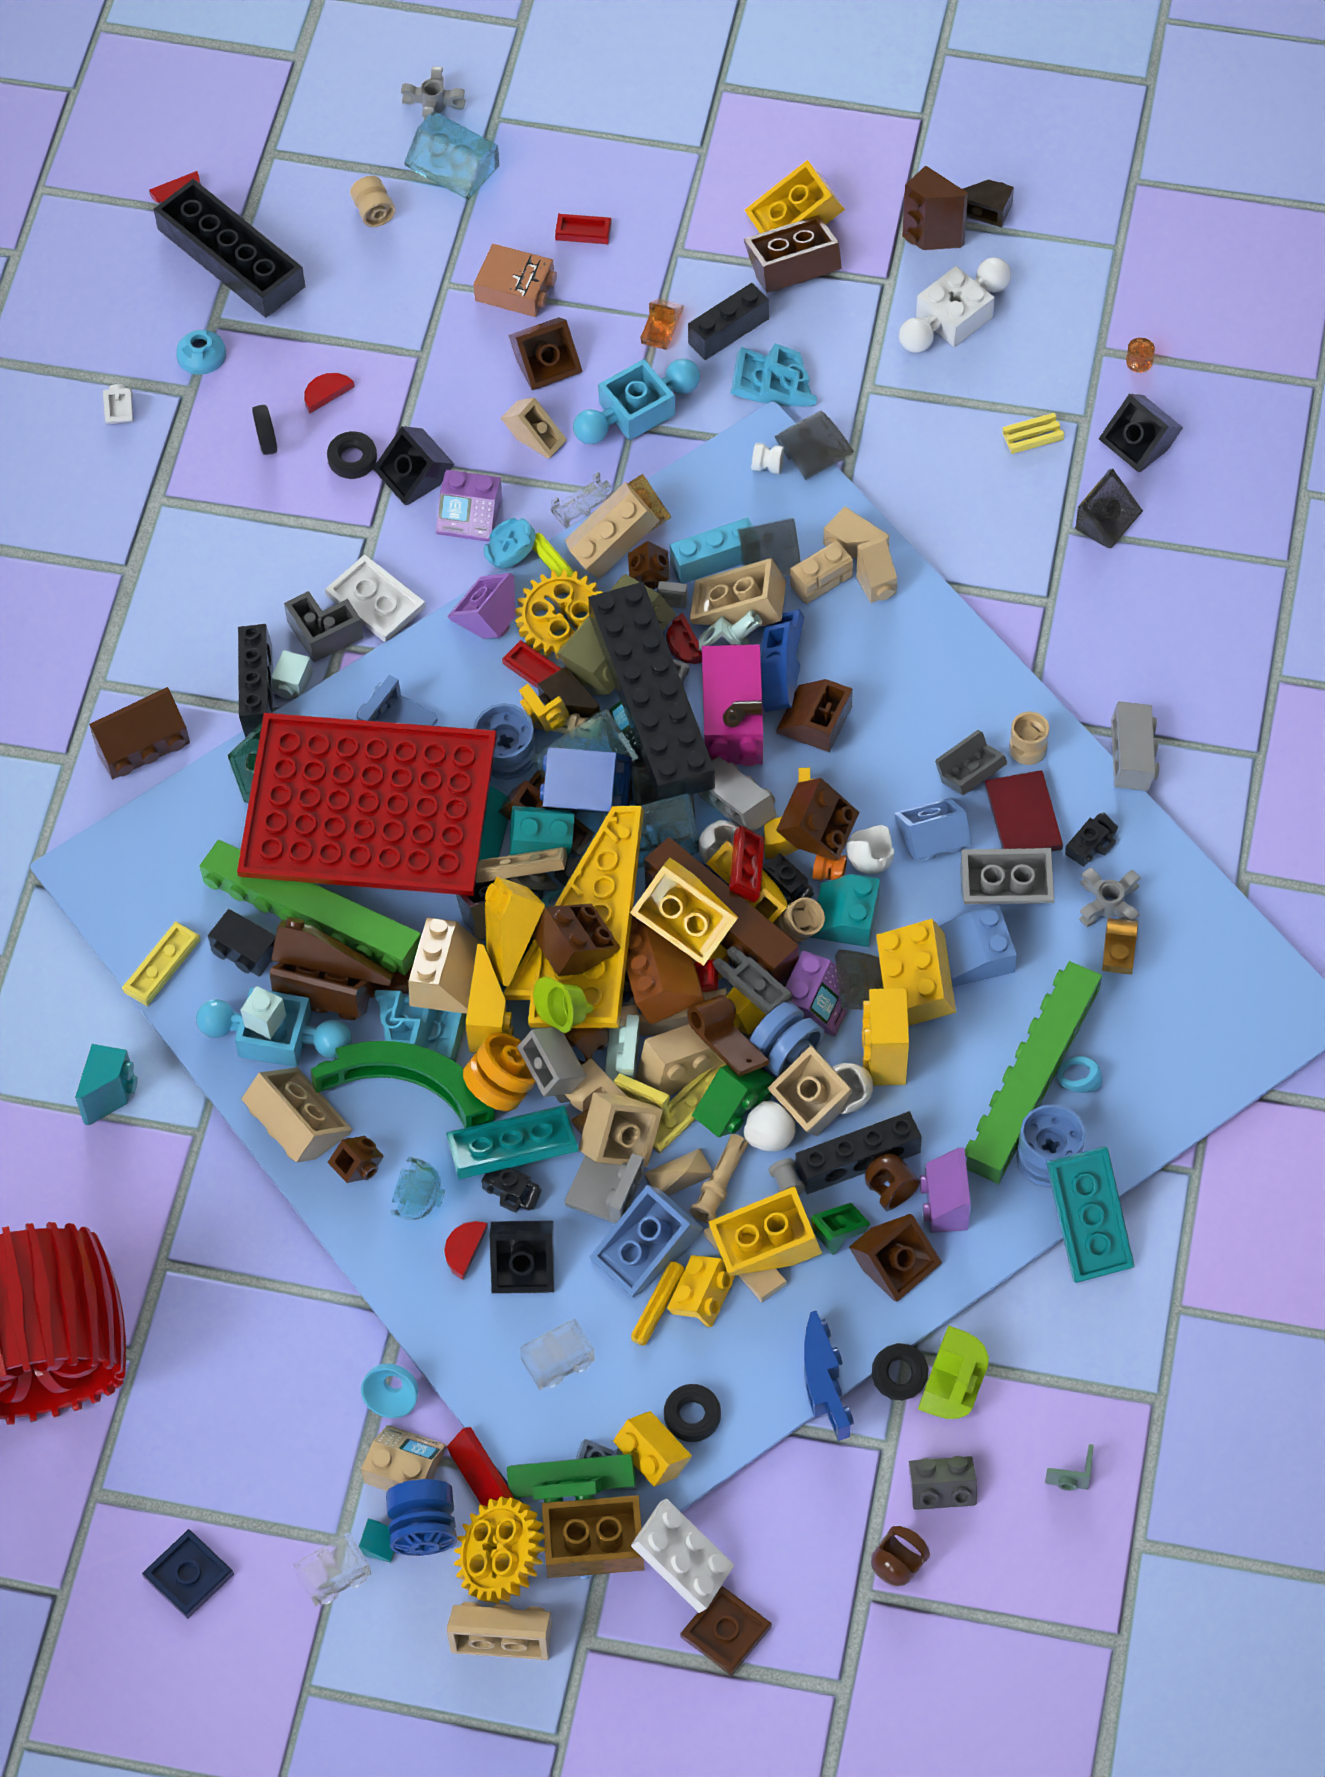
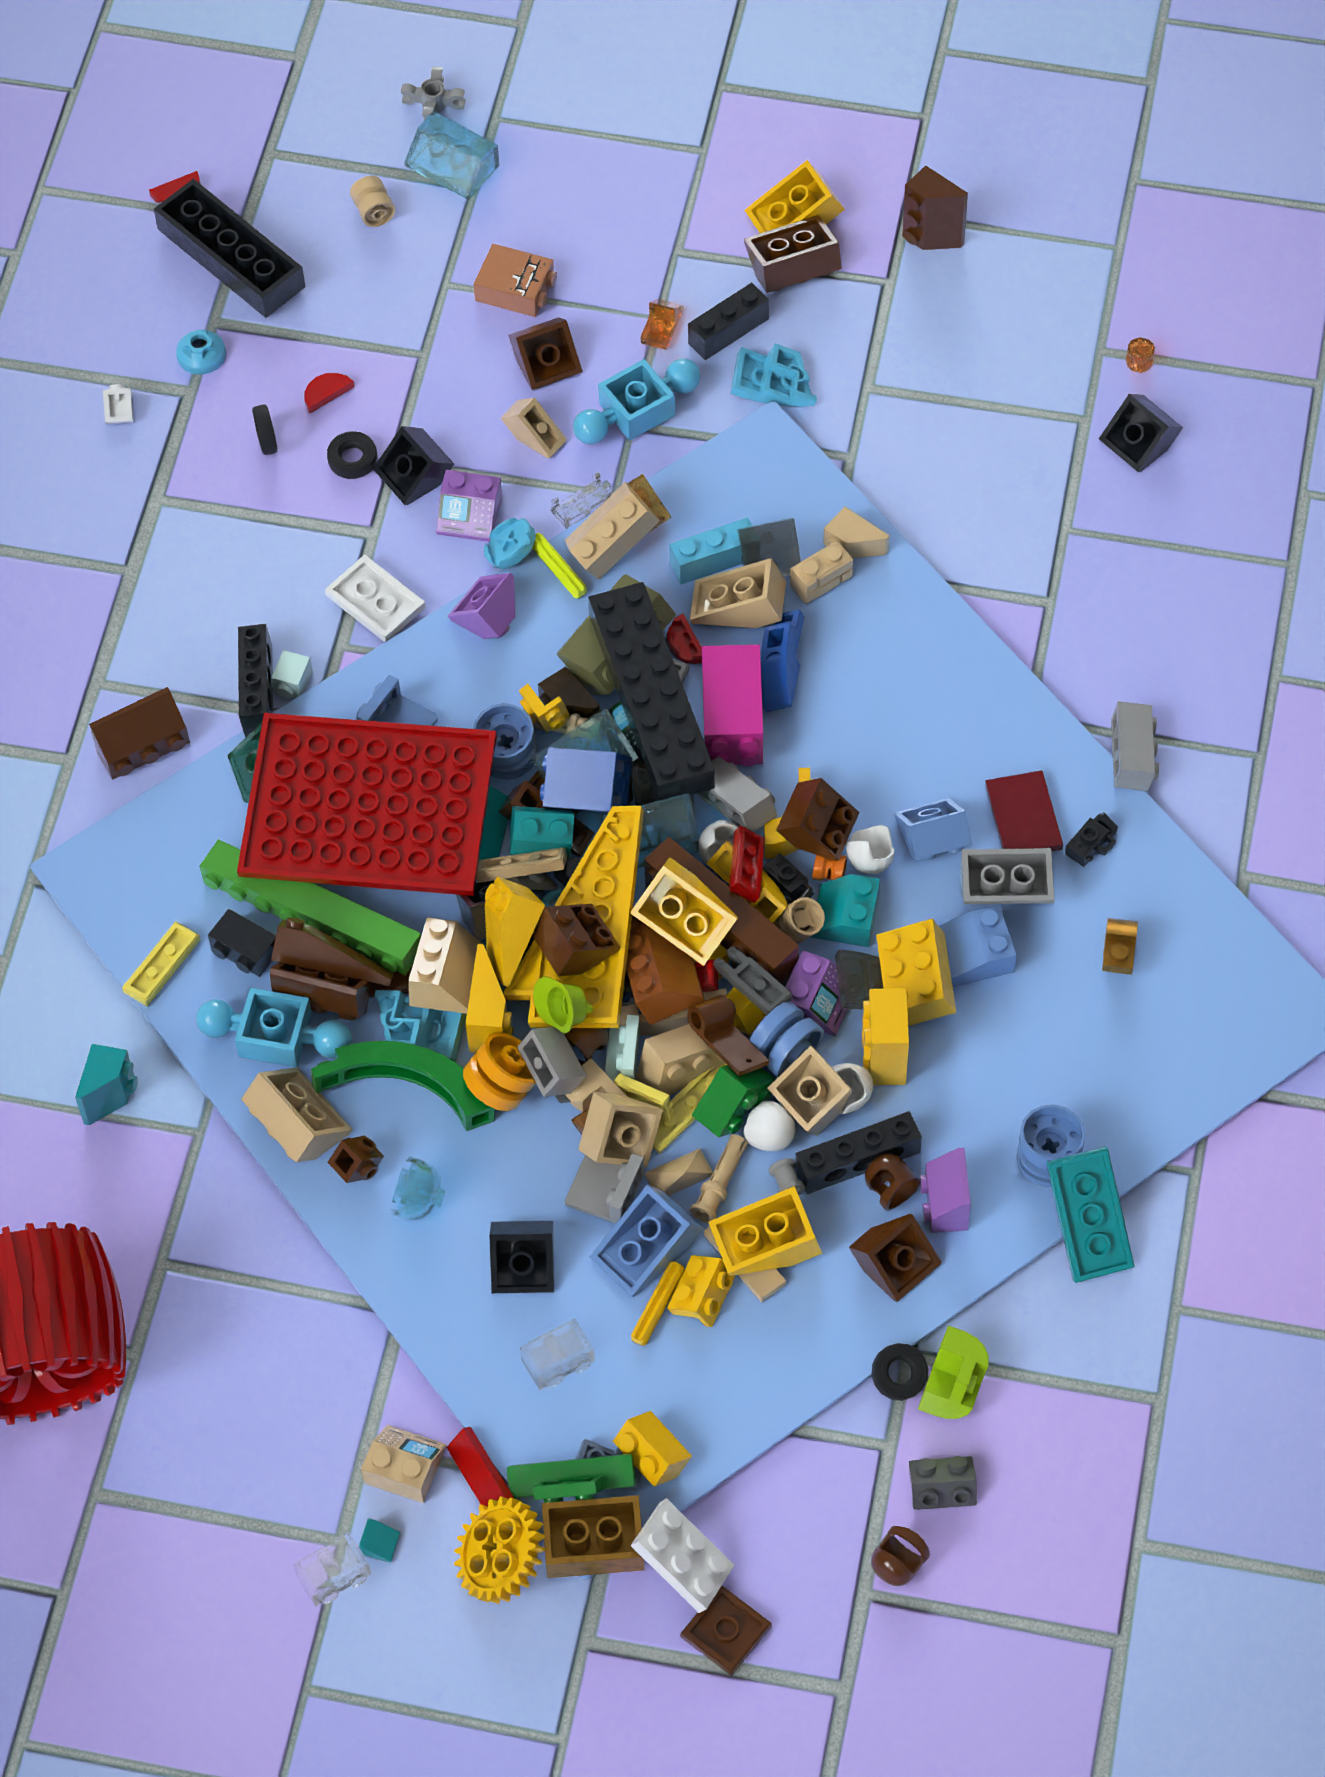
(188, 1573): dark blue tile -> none
(263, 1012): light aqua brick -> none
(325, 630): dark grey brick -> none
(384, 1399): medium azure piece -> none
(421, 1517): blue wheel -> none
(463, 1245): red tile -> none
(499, 1631): tan slope -> none
(512, 1142): teal tile -> none
(513, 1187): black piece -> none
(529, 663): red tile -> none
(541, 629): yellow gear -> none
(583, 228): red tile -> none
(649, 564): reddish brown brick -> none
(673, 593): light grey tile -> none
(688, 1431): black tyre -> none
(734, 634): light aqua bracket -> none
(739, 710): dark brown arm -> none
(764, 458): white wheel -> none
(814, 444): clear smoke slope -> none
(817, 713): reddish brown slope -> none
(820, 1374): blue slope -> none
(837, 1225): green slope -> none
(876, 570): tan slope -> none
(955, 306): white brick -> none
(969, 763): dark grey bracket -> none
(989, 201): dark brown slope -> none
(1029, 738): tan wheel -> none
(1031, 429): light yellow tile -> none
(1033, 1071): bright green brick -> none
(1068, 1479): sand green bracket -> none
(1084, 1085): medium azure piece -> none
(1107, 511): clear smoke slope -> none
(1108, 888): light grey pin -> none

